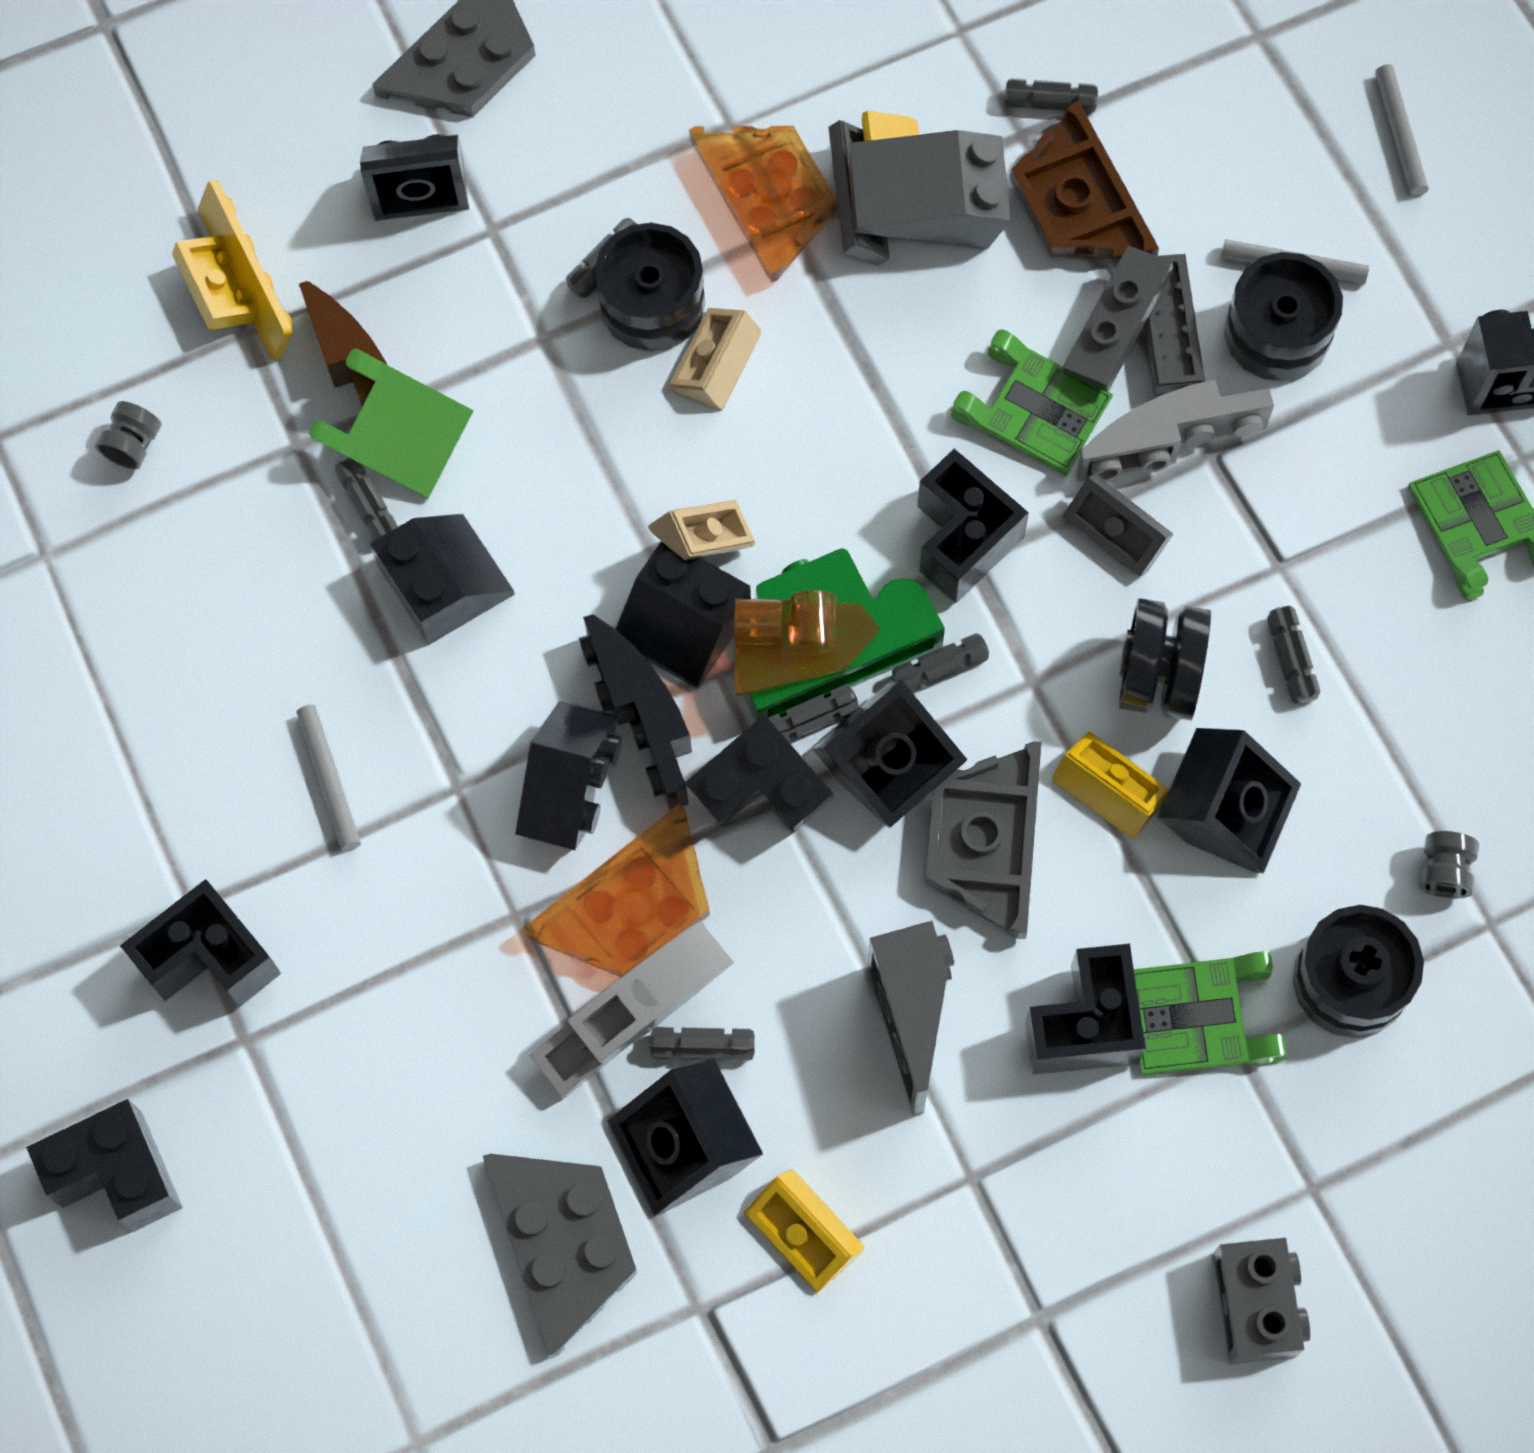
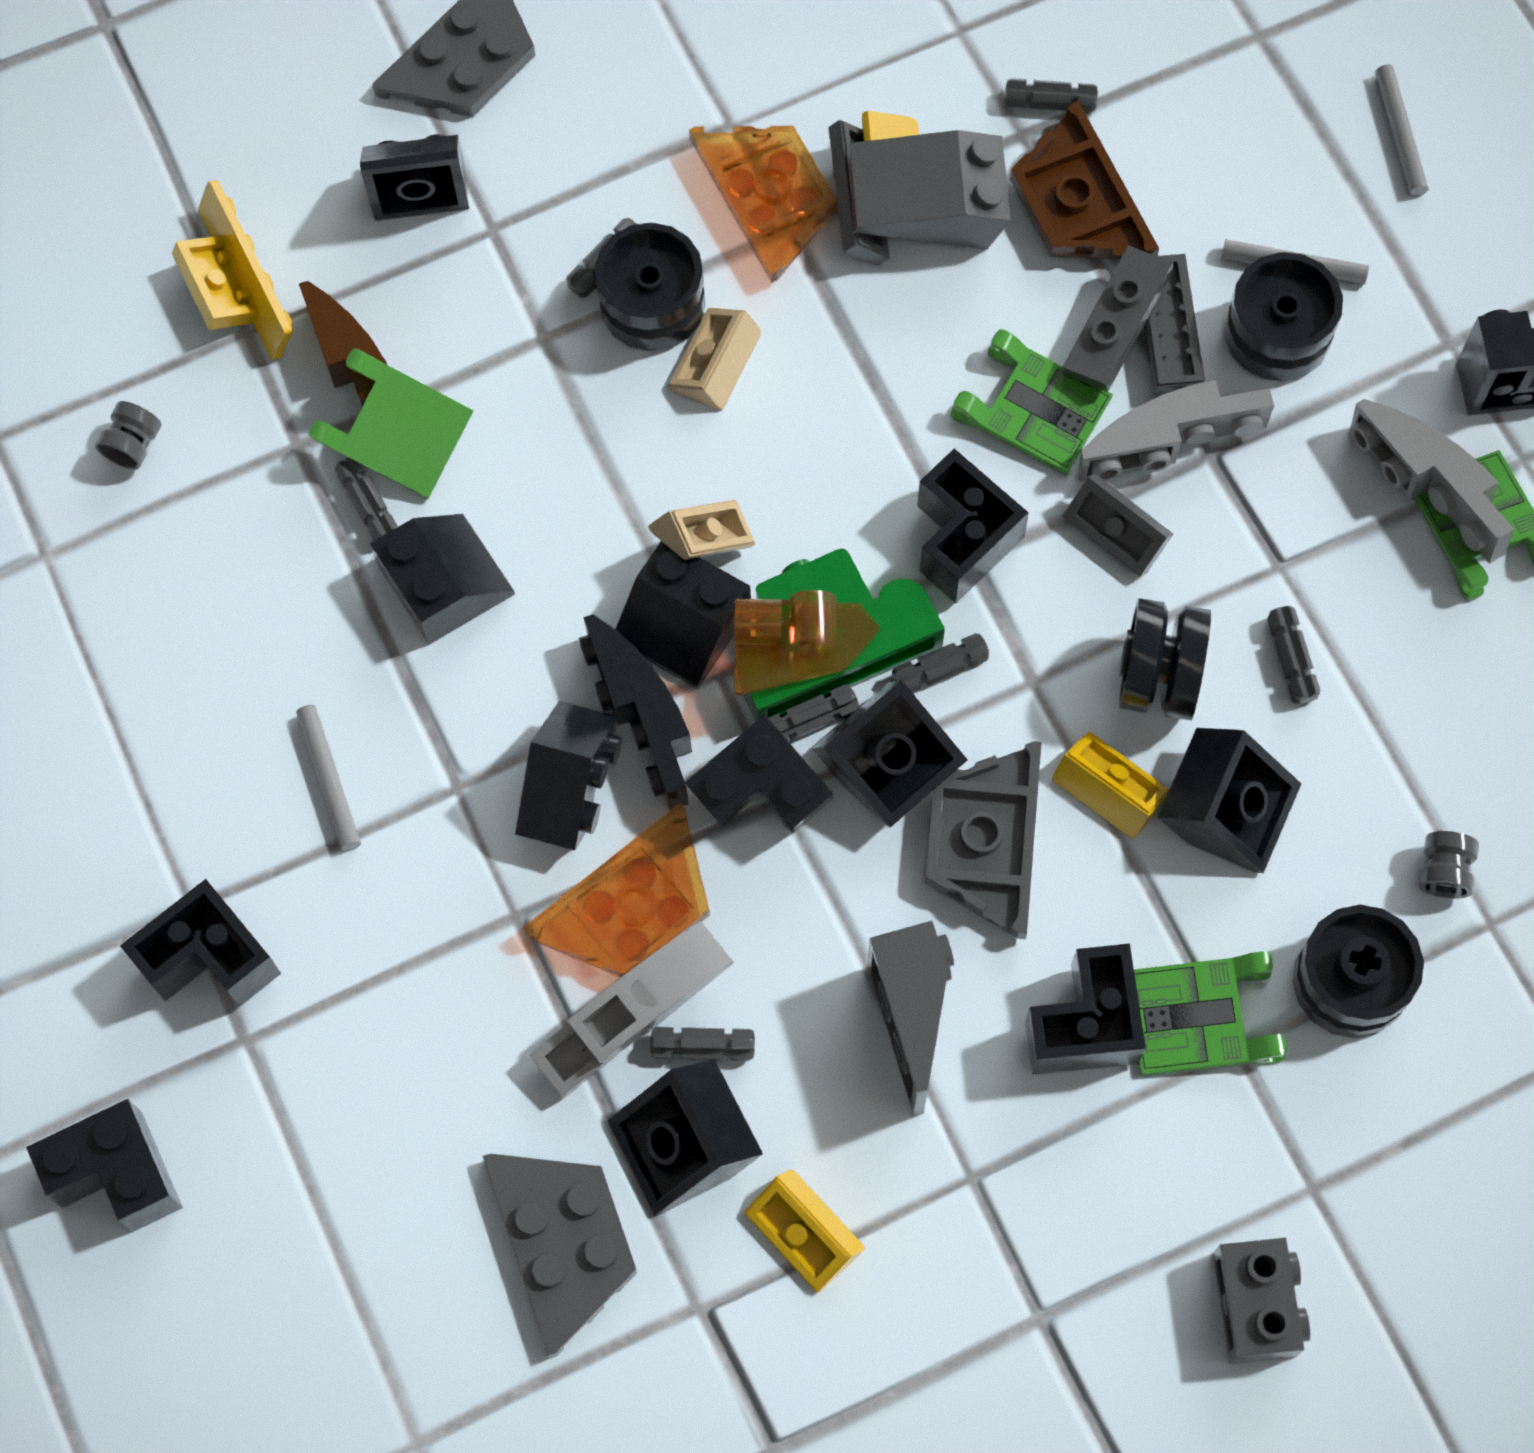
(1426, 460): none -> light grey slope

